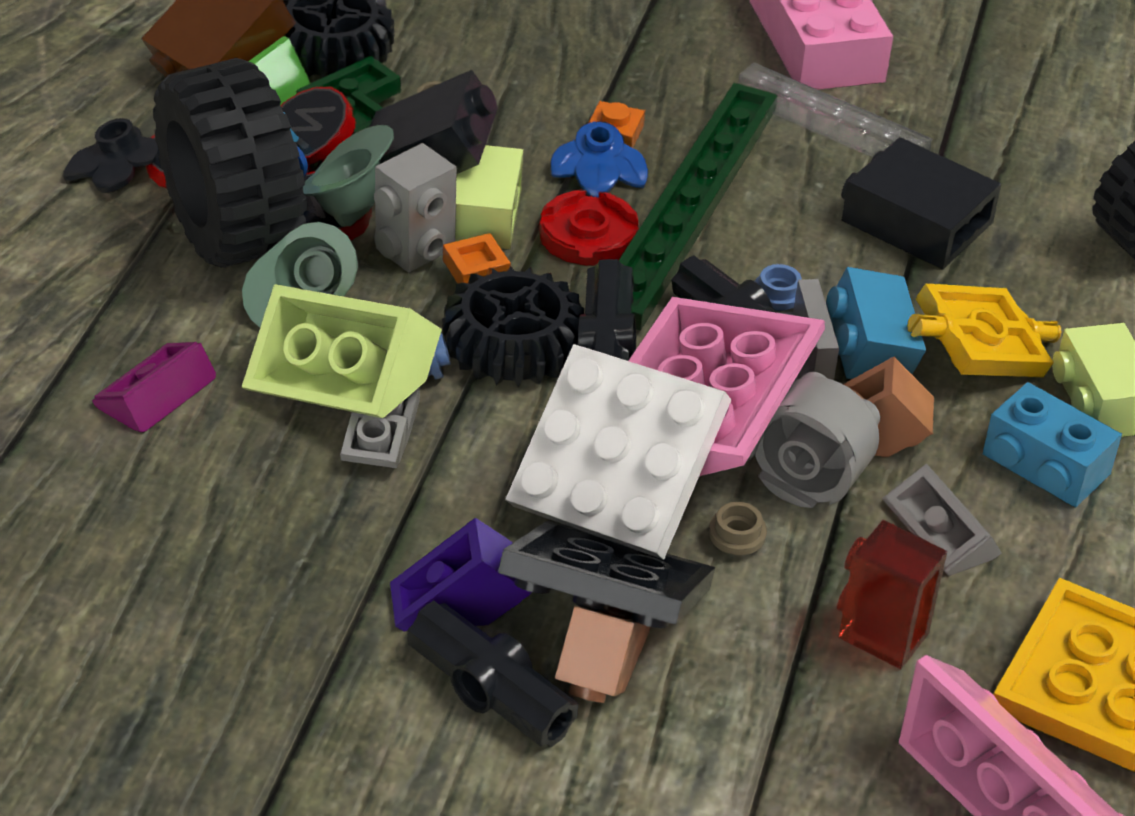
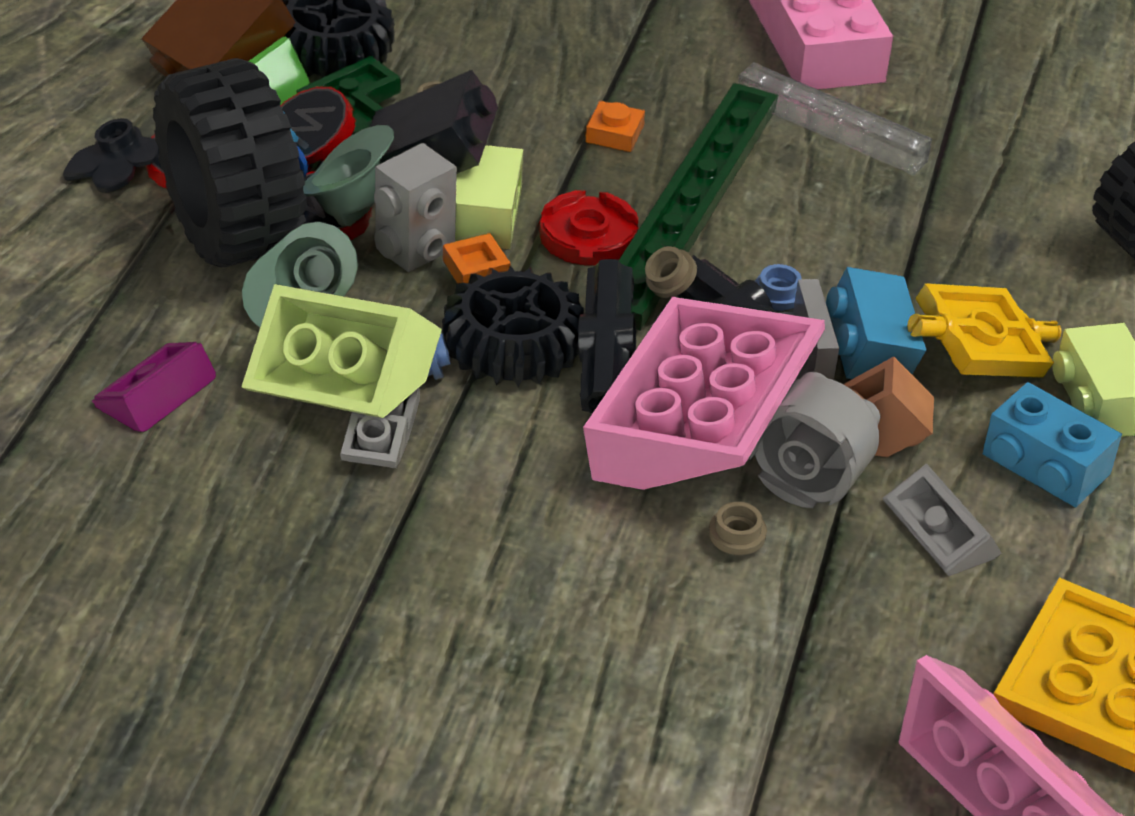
(462, 576): dark purple slope -> none
(492, 674): black piece -> none
(599, 163): blue plate -> none
(600, 652): nougat slope -> none
(606, 574): black plate -> none
(619, 450): white plate -> none
(670, 271): none -> dark tan plate
(890, 593): clear red piece -> none
(920, 202): black brick -> none

